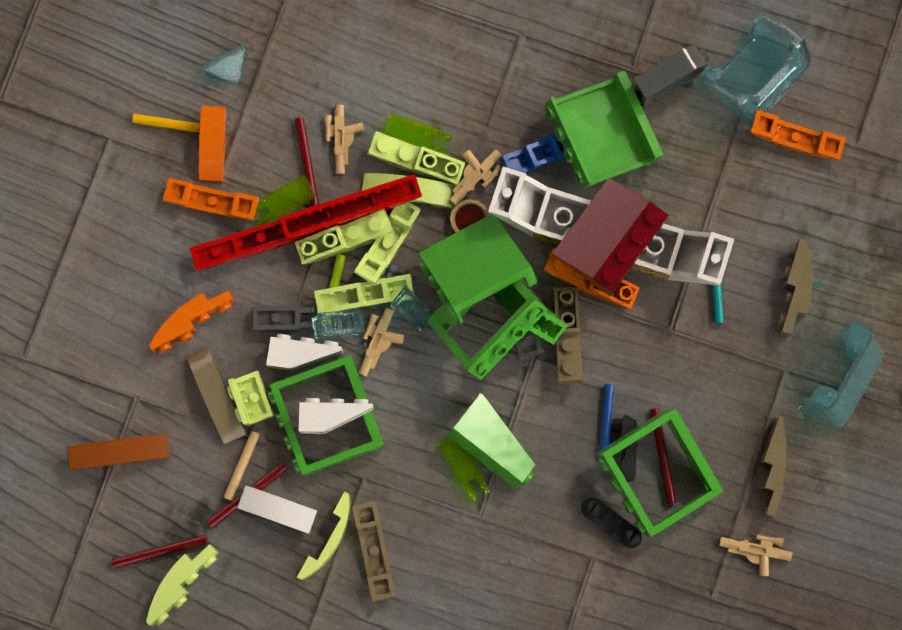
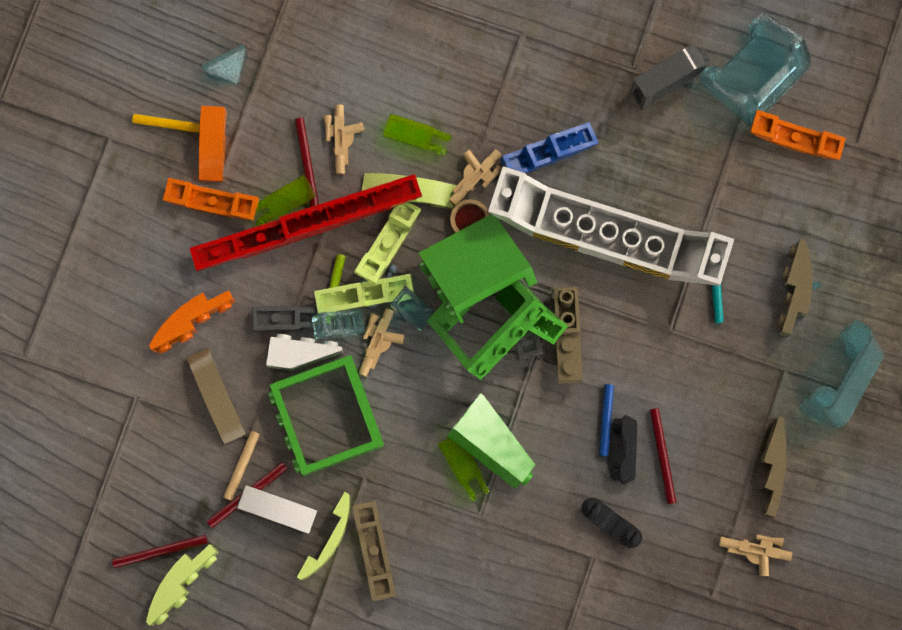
(118, 452): dark orange slope -> none
(250, 398): yellowish green bracket -> none
(325, 417): white slope -> none
(344, 238): yellowish green slope -> none
(416, 159): yellowish green slope -> none
(603, 131): bright green panel -> none
(610, 235): dark red slope -> none
(623, 295): orange slope -> none
(693, 455): bright green window -> none

